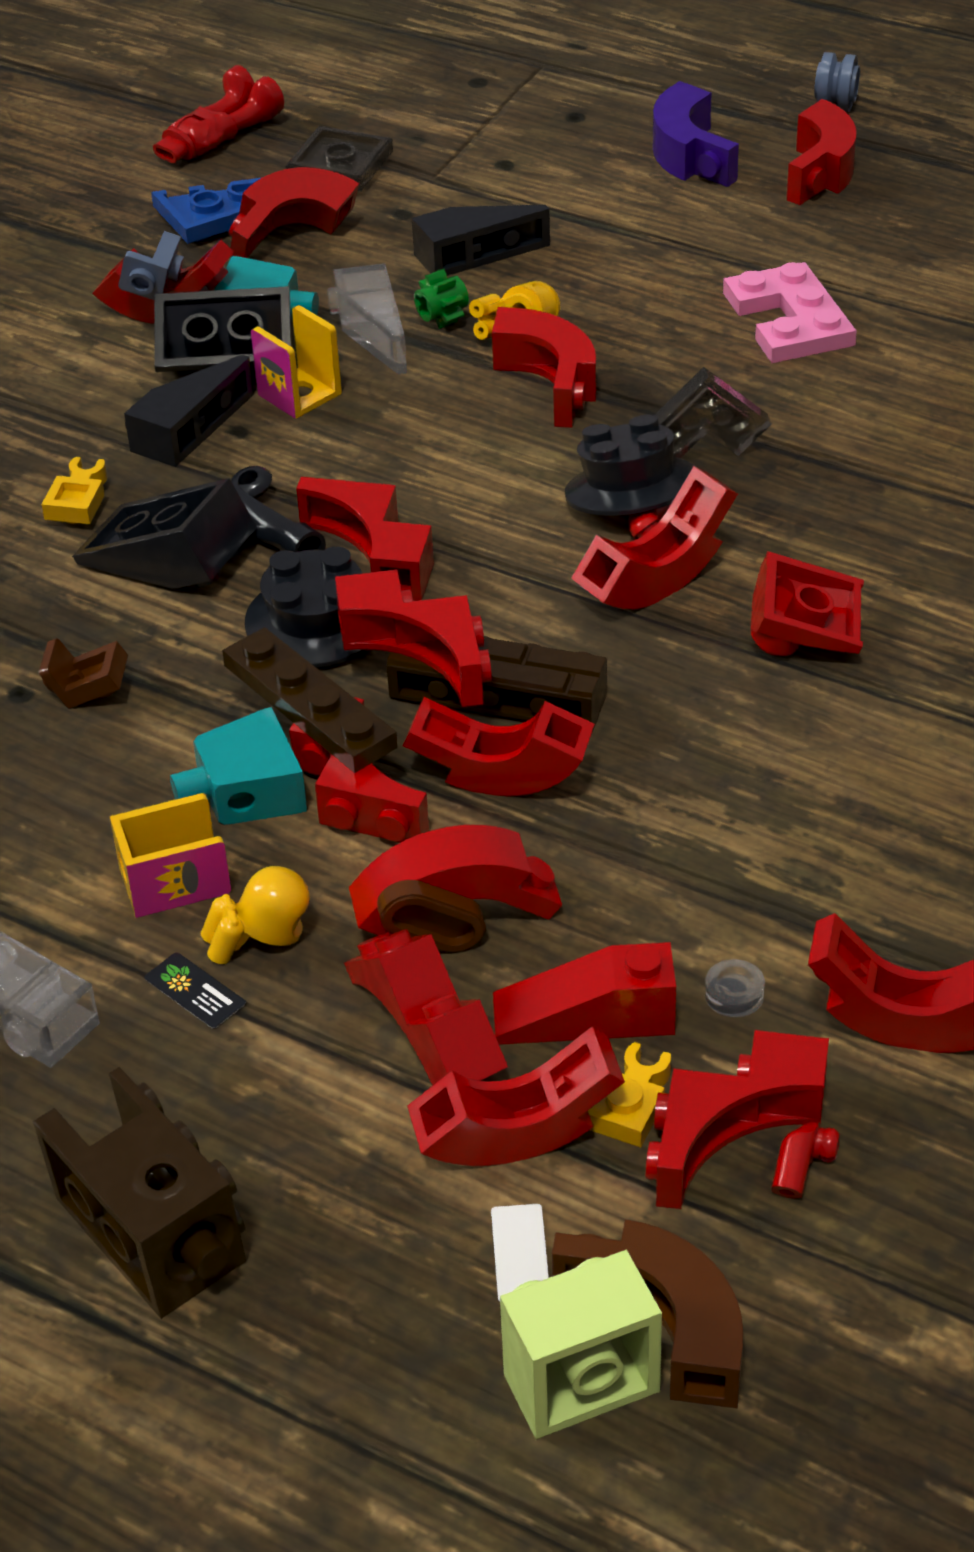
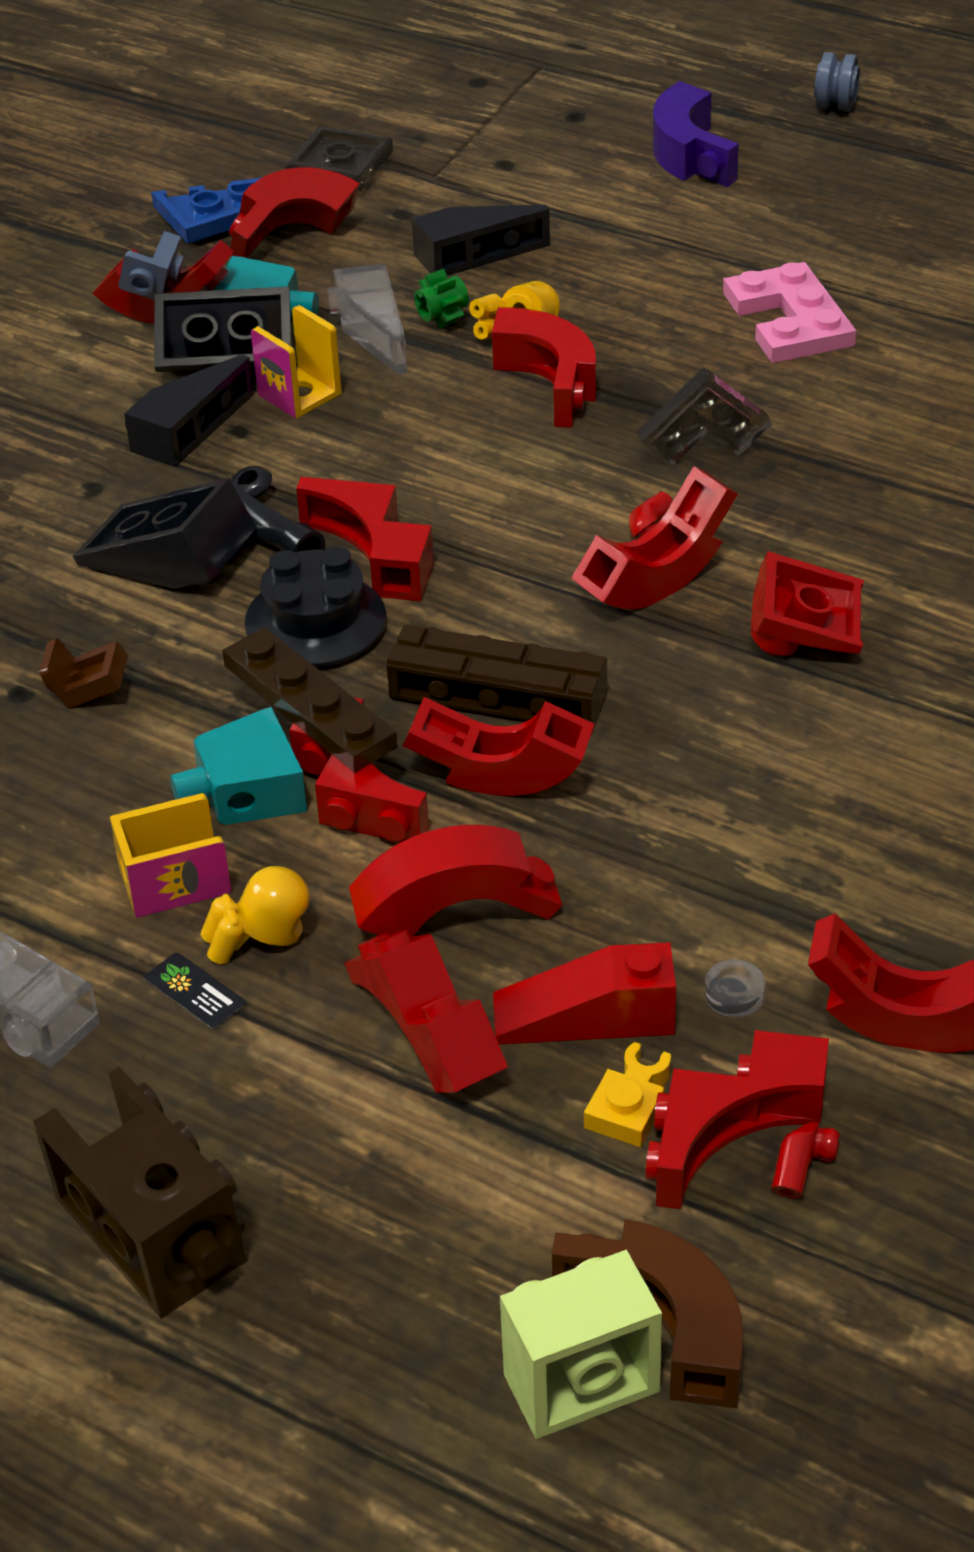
(78, 496): yellow plate -> none
(209, 126): red piece -> none
(427, 909): reddish brown tile -> none
(434, 631): red arch -> none
(516, 1117): red arch -> none
(518, 1246): white sticker -> none
(627, 468): black piece -> none
(828, 152): red arch -> none

